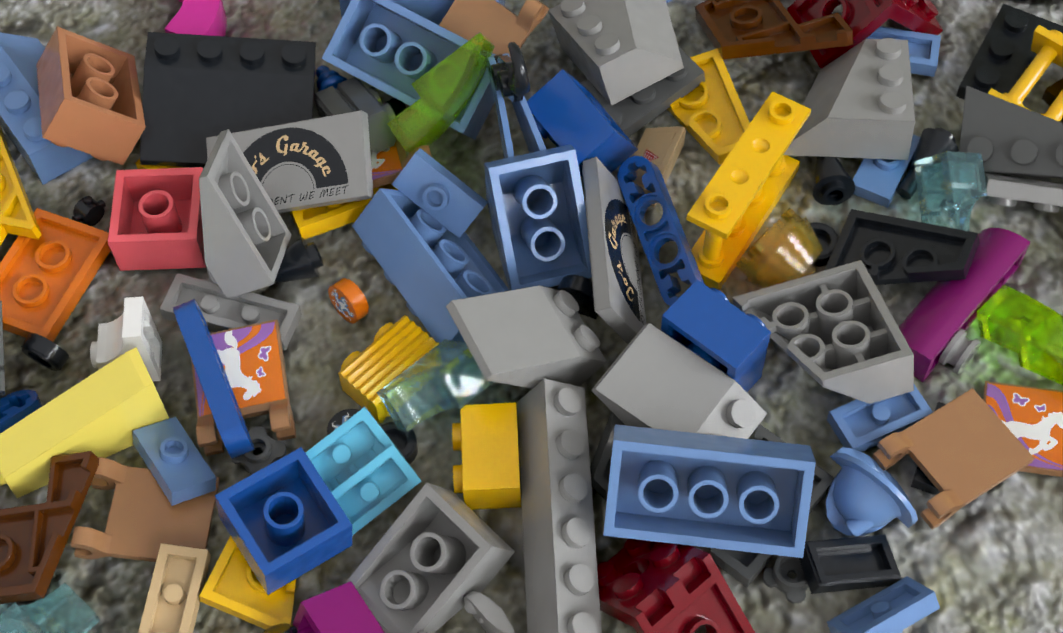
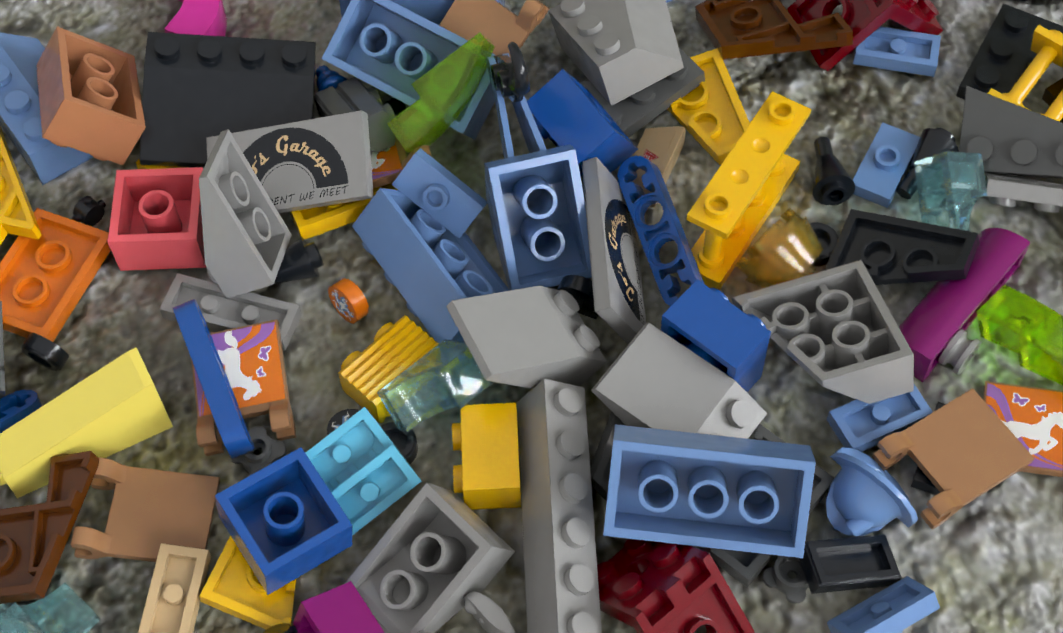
(127, 332): white arch -> none
(174, 460): medium blue plate -> none
(861, 105): light grey wedge -> none

